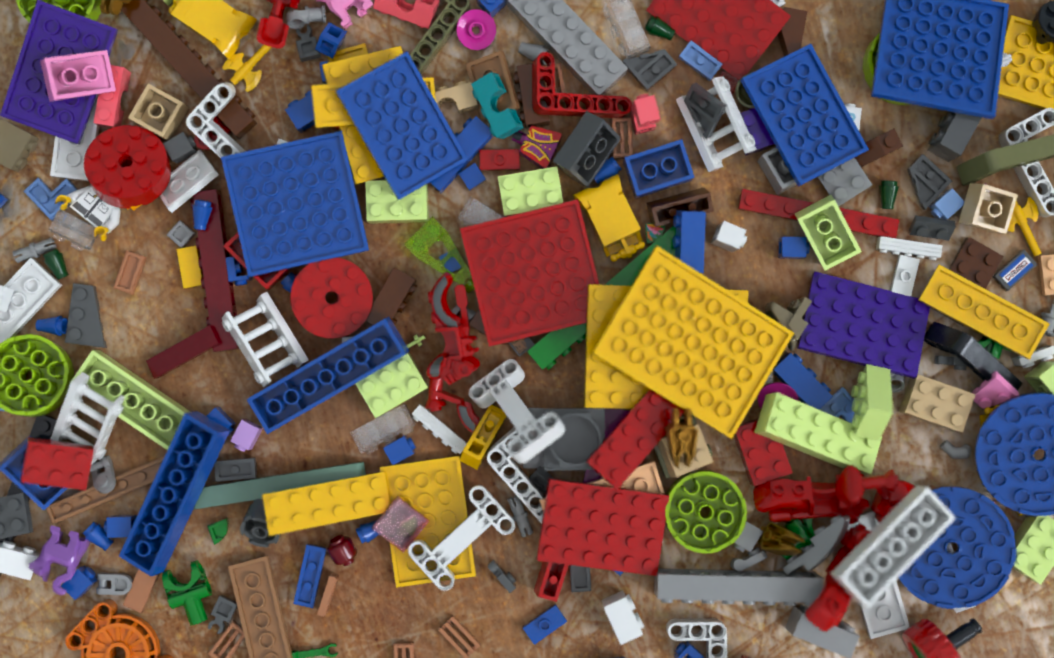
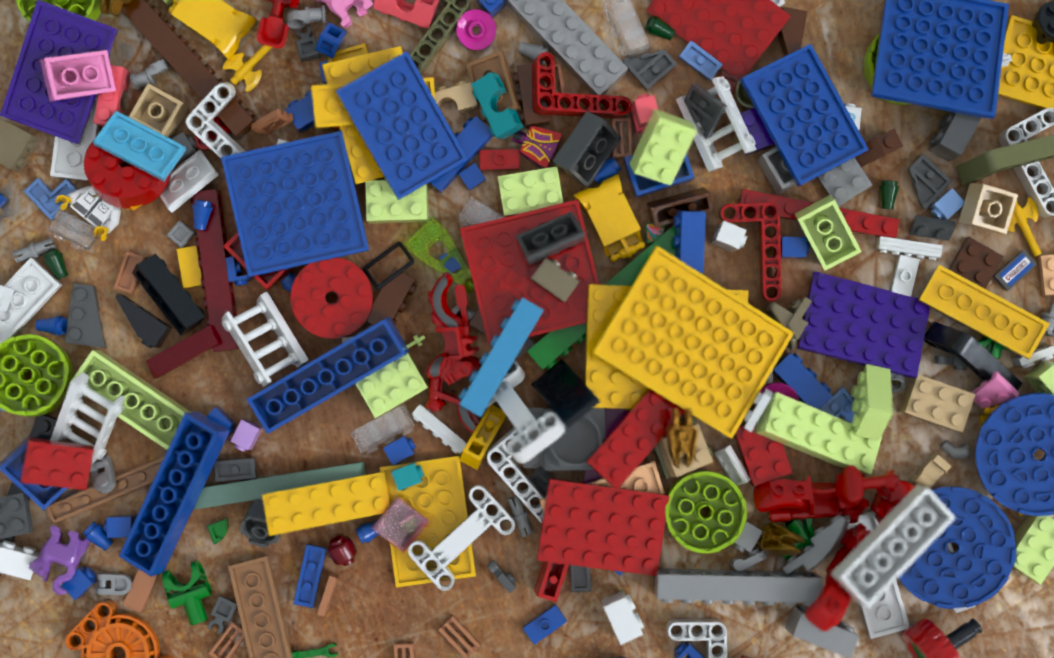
(139, 145): none -> medium azure tile
(144, 323): none -> black slope
(147, 76): none -> light grey connector
(168, 294): none -> black brick
(271, 122): none -> nougat tile
(393, 275): none -> black piece
(408, 475): none -> teal brick
(501, 356): none -> dark azure brick
(550, 238): none -> dark grey slope
(555, 279): none -> dark tan brick
(565, 393): none -> black tile
(662, 147): none -> yellowish green brick
(732, 465): none -> white plate
(753, 416): none -> white plate
(764, 241): none -> red beam
(930, 471): none -> tan leg

